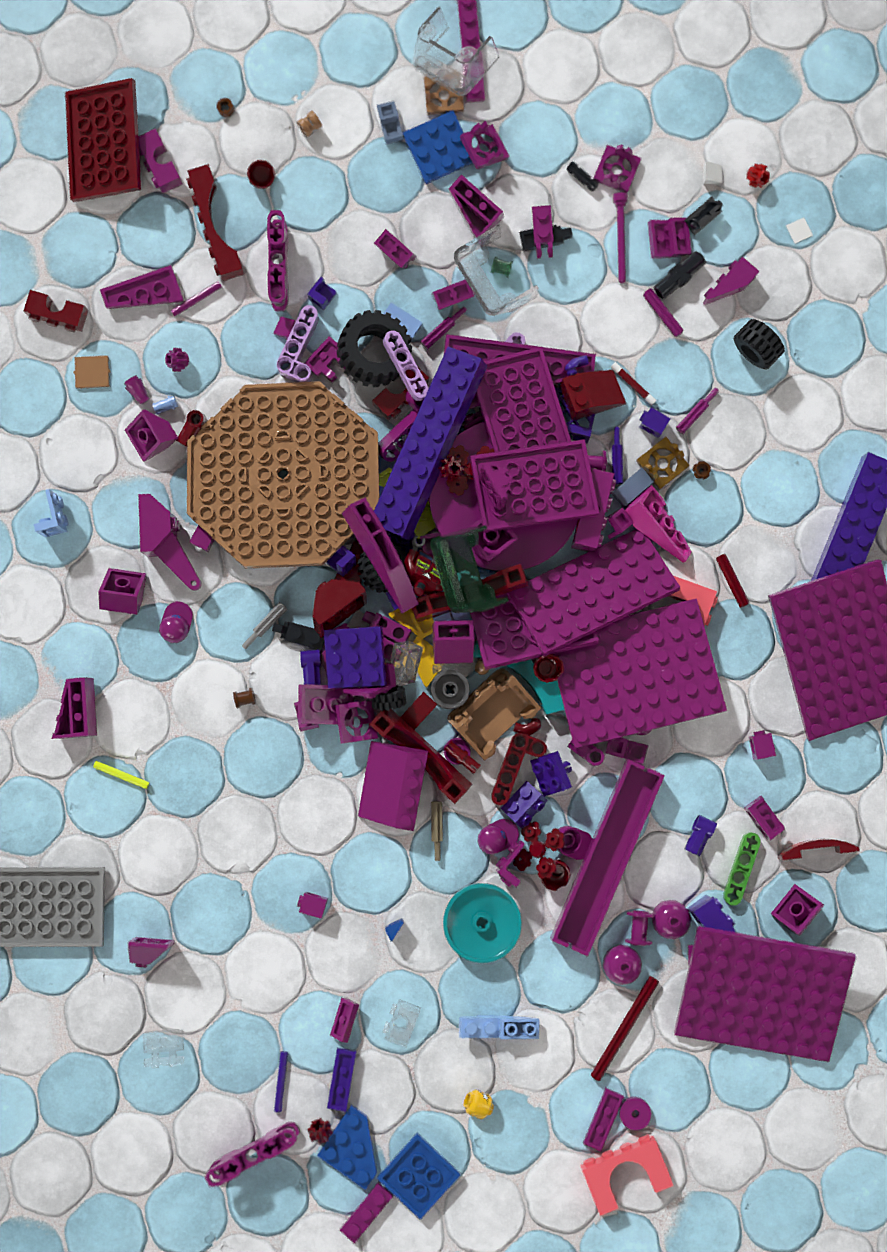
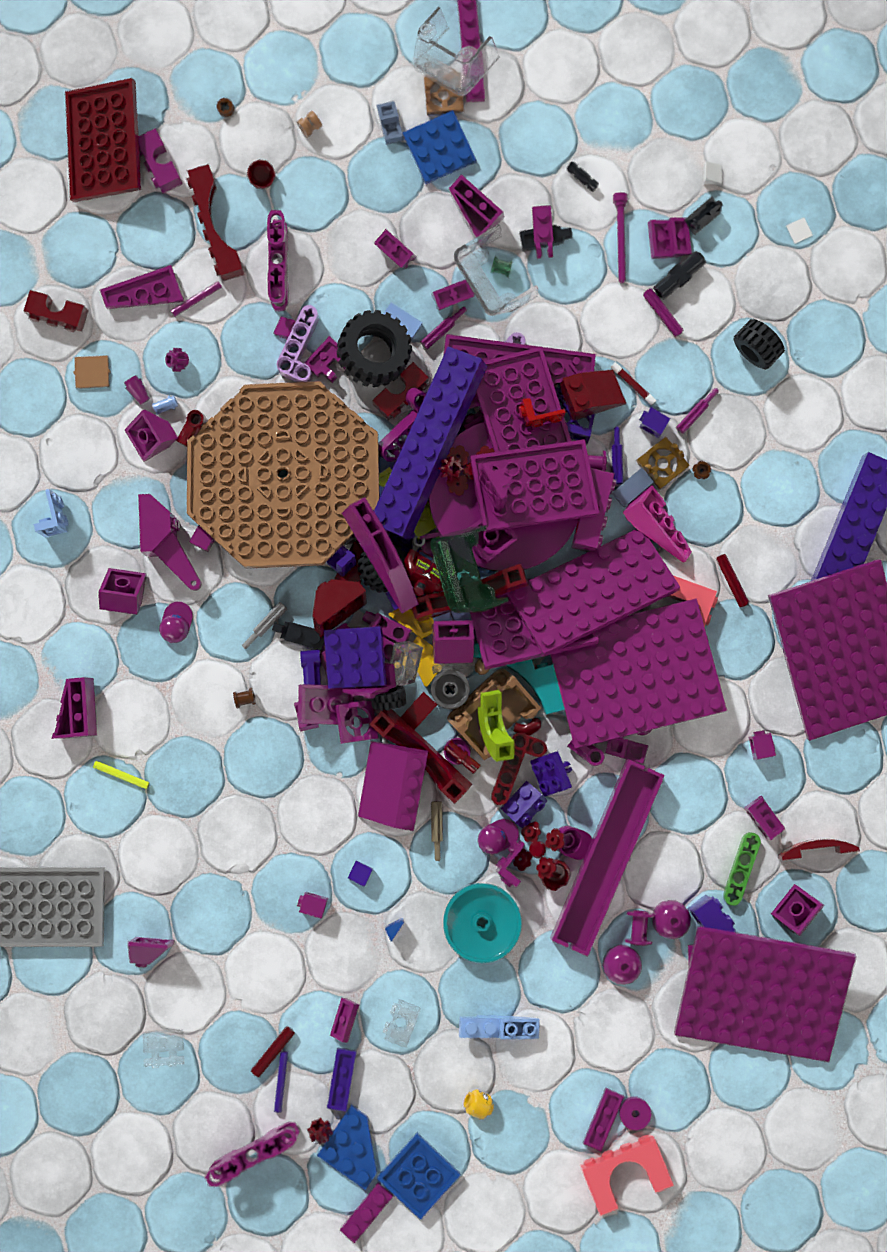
(271, 1053): none -> dark red axle
(321, 293): dark purple panel -> none
(360, 873): none -> dark purple slope
(409, 364): lavender beam -> none
(491, 158): magenta piece -> none
(492, 728): none -> lime arch
(526, 411): none -> red bracket
(548, 668): dark red hair -> none
(575, 363): dark purple arm -> none
(612, 180): magenta piece -> none
(620, 522): magenta panel -> none
(624, 1028): dark red axle -> none
(701, 831): dark purple piece -> none
(735, 281): magenta slope -> none
(758, 175): red gear -> none

